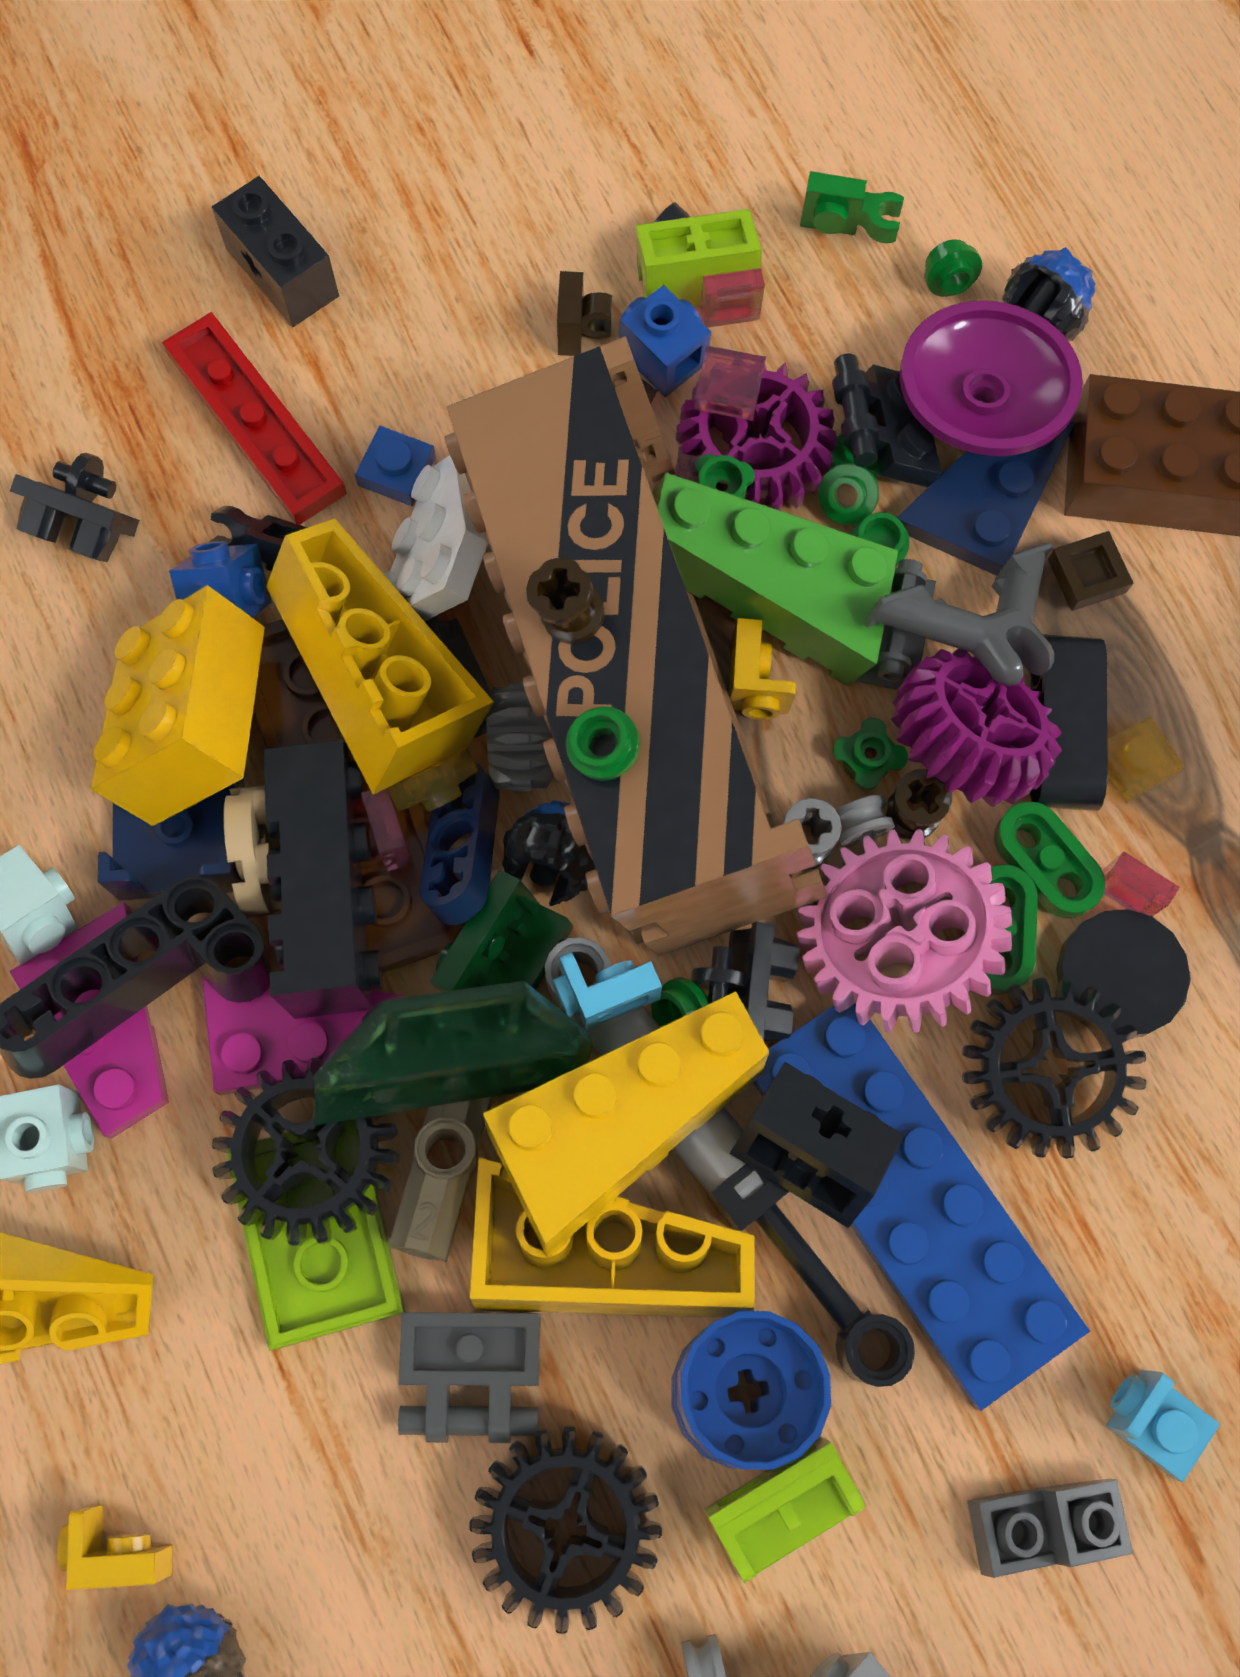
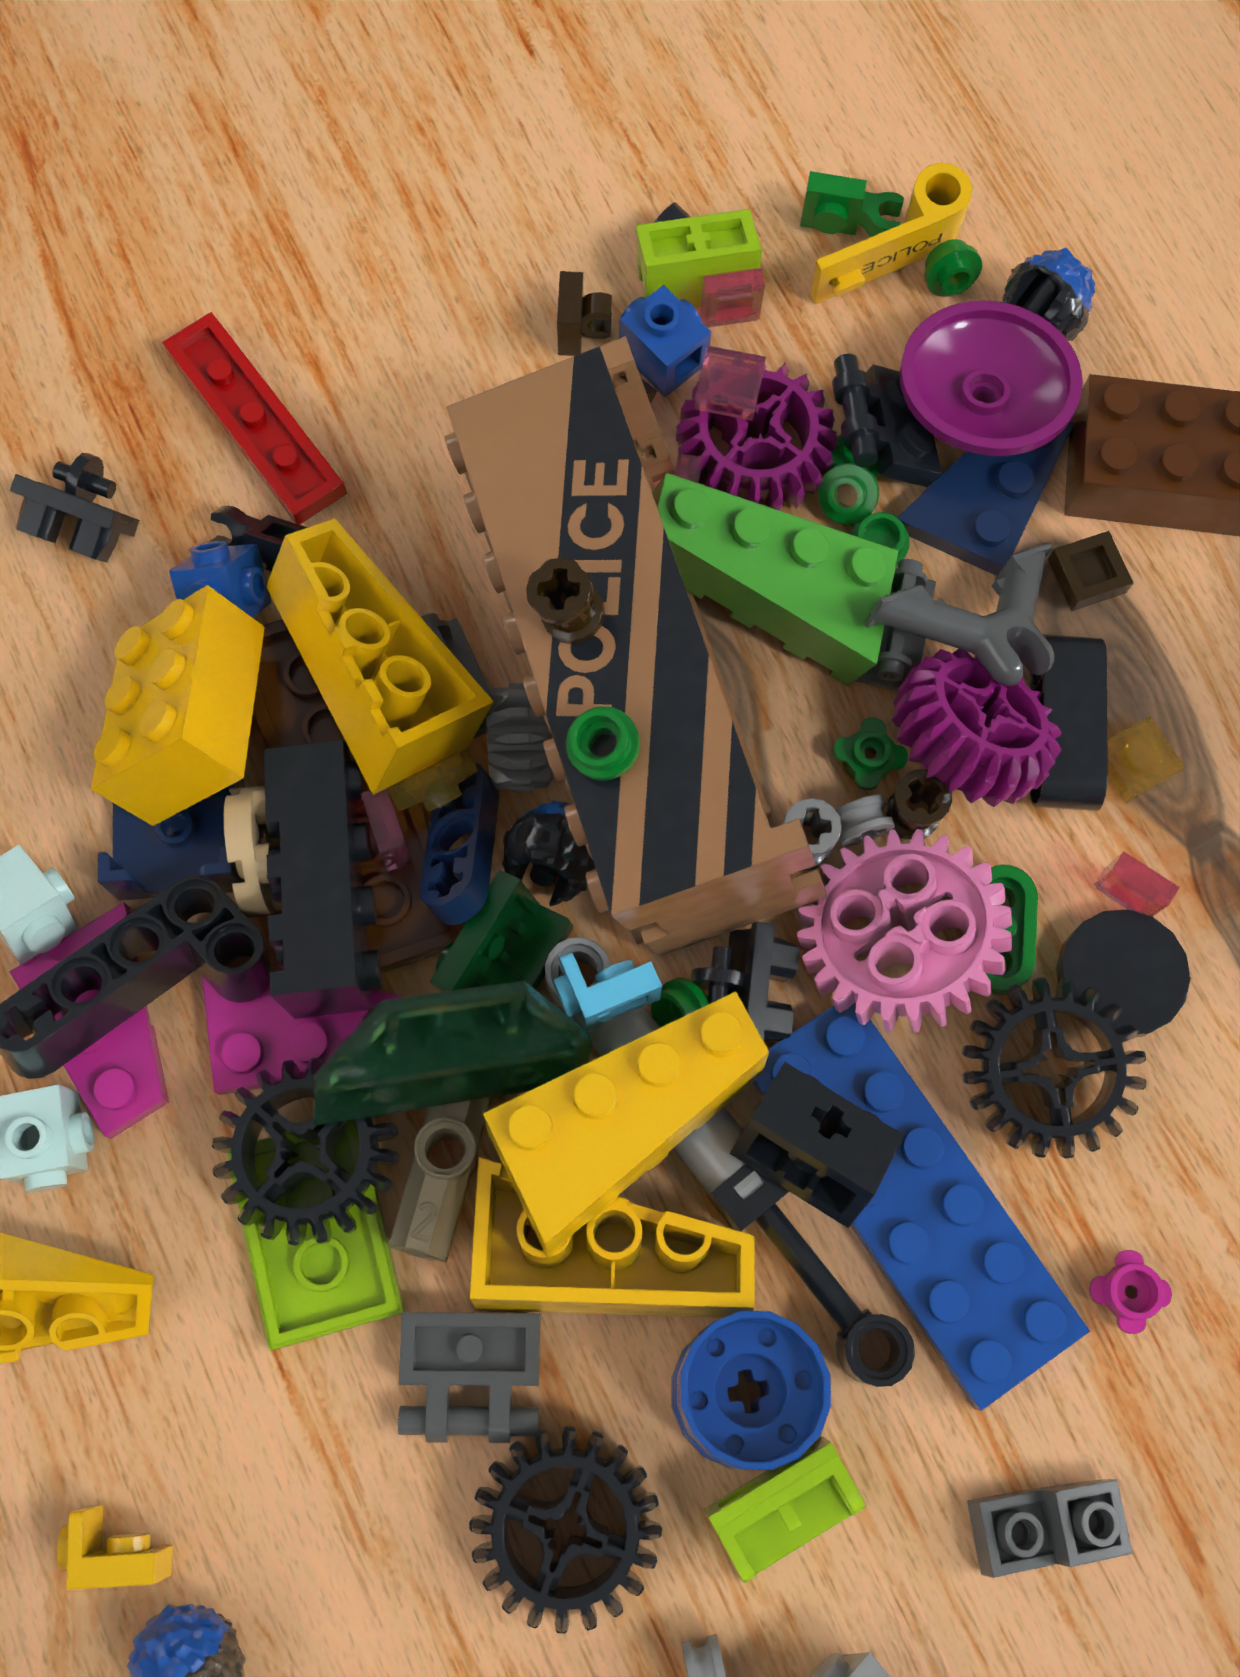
(276, 251): black brick -> none
(393, 464): blue plate -> none
(437, 544): white plate -> none
(725, 470): green plate -> none
(750, 672): yellow bracket -> none
(932, 217): none -> yellow door
(1053, 857): green plate -> none
(1150, 1296): none -> dark pink plate
(1160, 1423): medium azure bracket -> none

